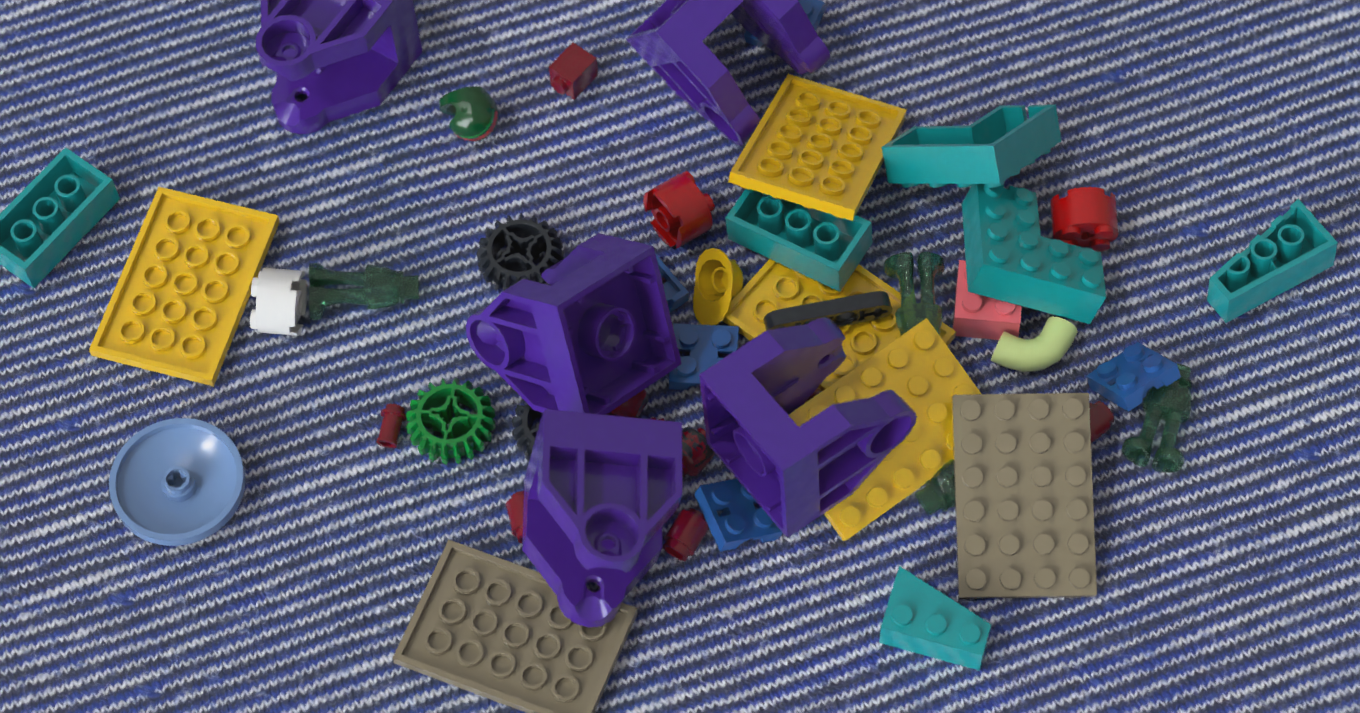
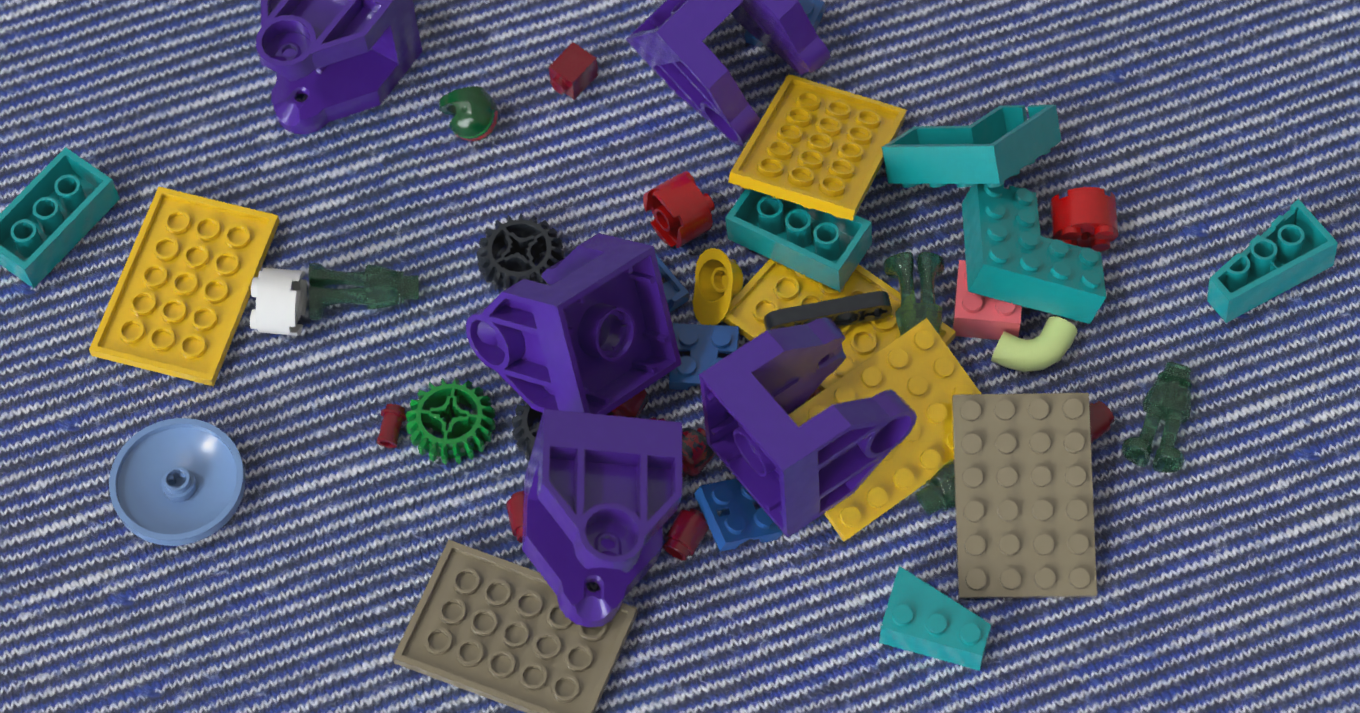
(1135, 373): blue brick -> none

